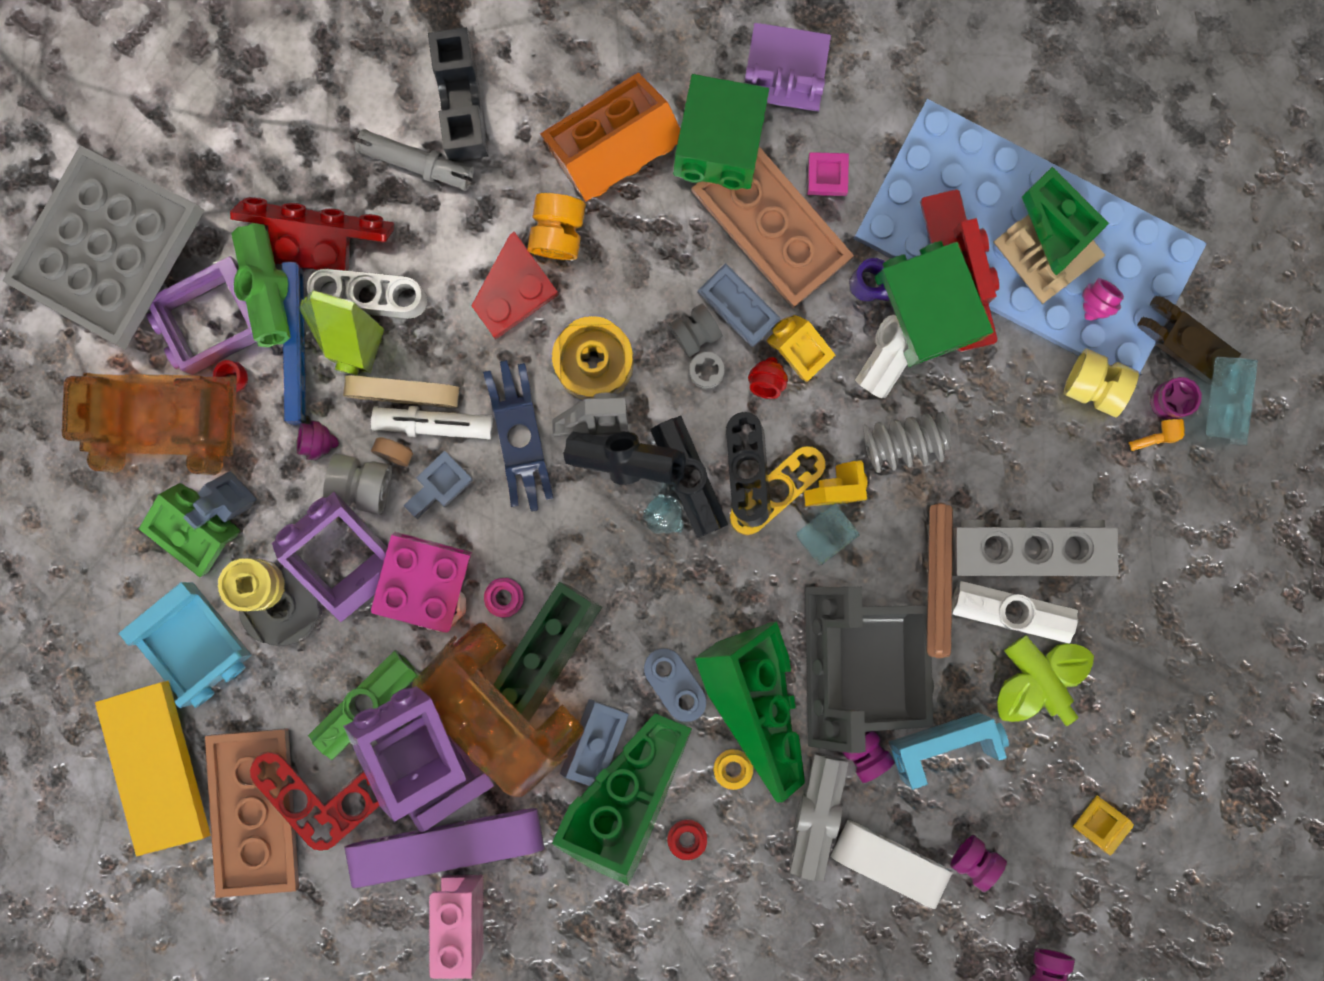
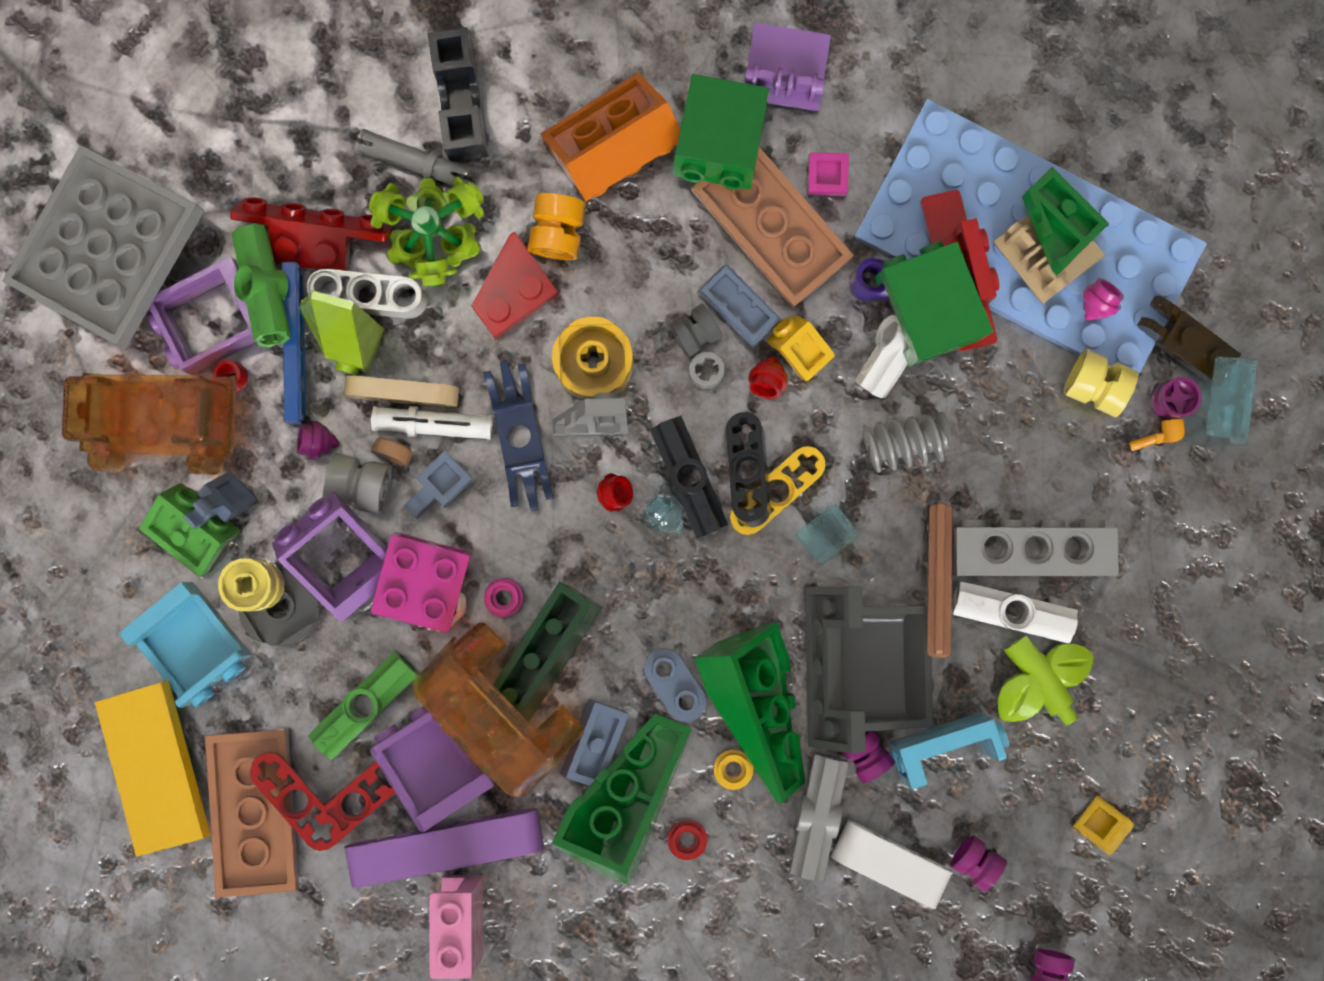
(421, 784): medium lavender window -> none
(429, 207): none -> lime plant
(614, 492): none -> red plate
(625, 458): black piece -> none
(846, 488): yellow bracket -> none

